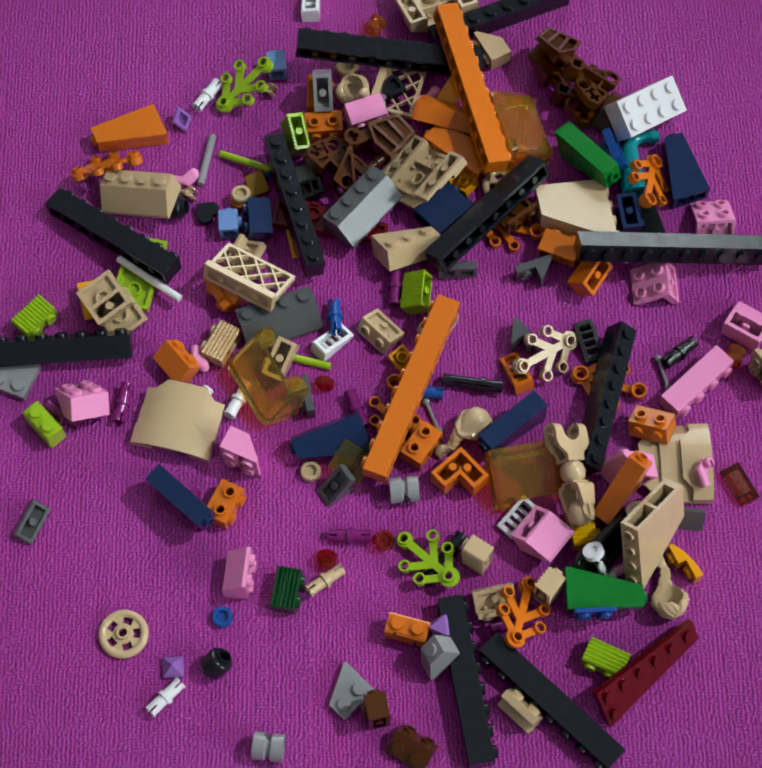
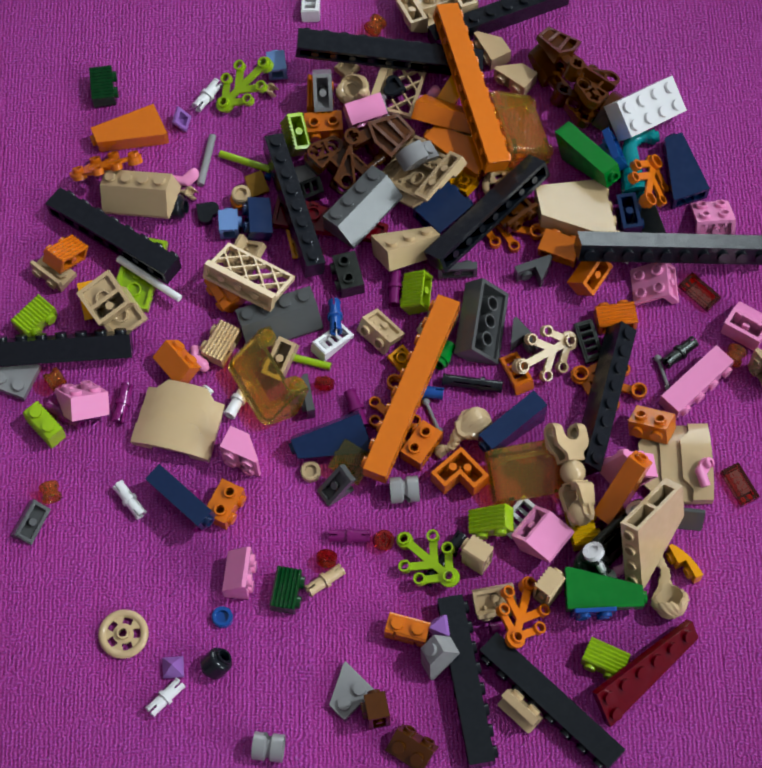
(50, 492): none -> clear orange wheel
(52, 277): none -> tan bracket
(54, 379): none -> clear orange wheel
(65, 253): none -> orange brick
(102, 86): none -> dark green brick
(129, 499): none -> white pin
(348, 274): none -> pearl dark grey brick
(416, 154): none -> light grey brick
(446, 355): none -> green cone
(481, 322): none -> dark grey slope
(491, 520): none -> lime brick
(516, 77): none -> tan slope
(610, 314): none -> orange brick
(699, 292): none -> clear red tile

